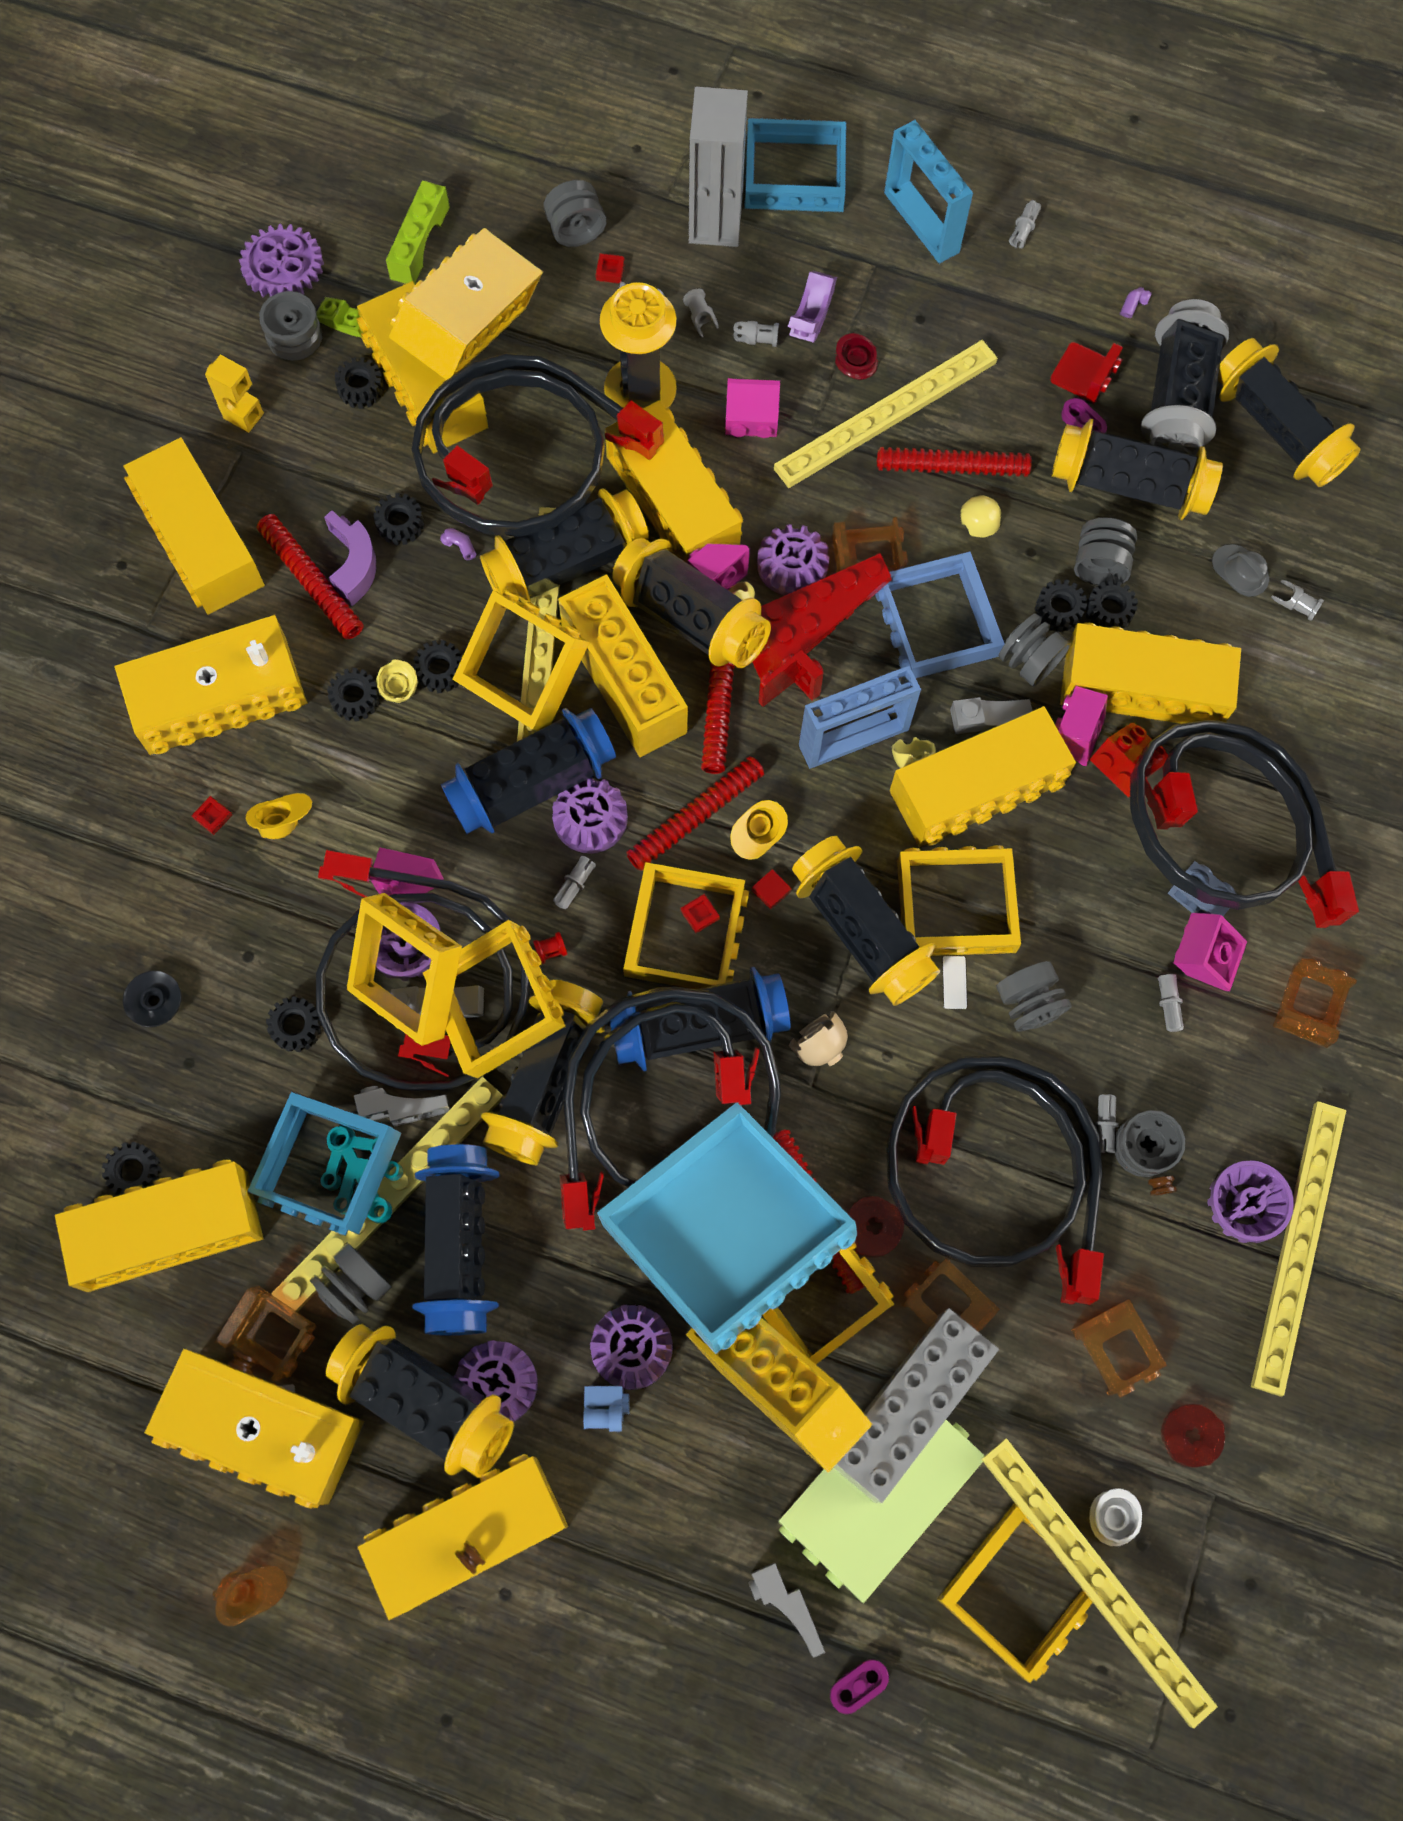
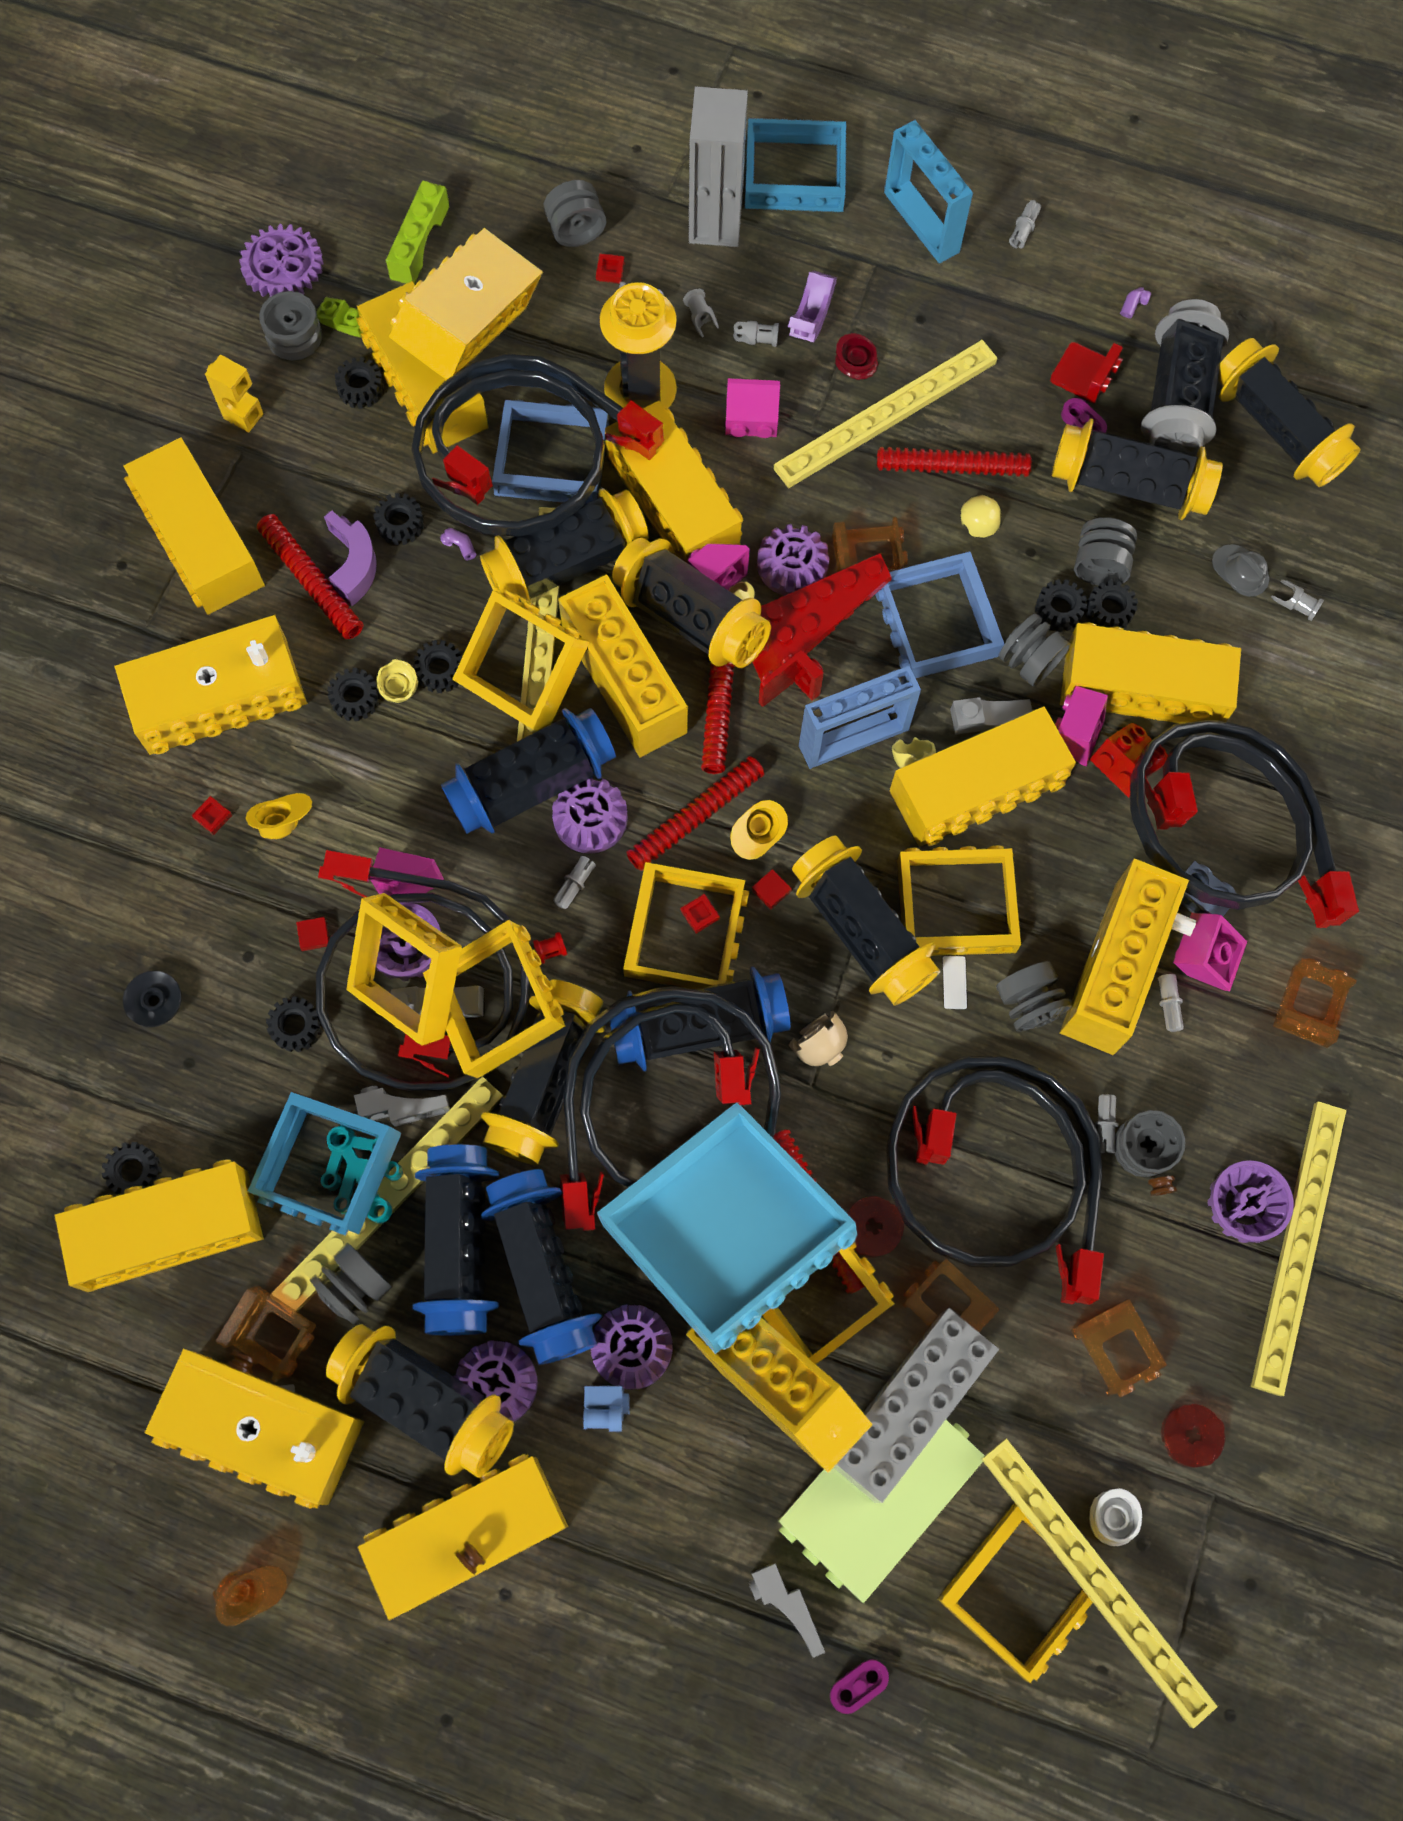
(312, 933): none -> red tile
(538, 1266): none -> black brick
(539, 487): none -> medium blue window
(1126, 956): none -> yellow piece

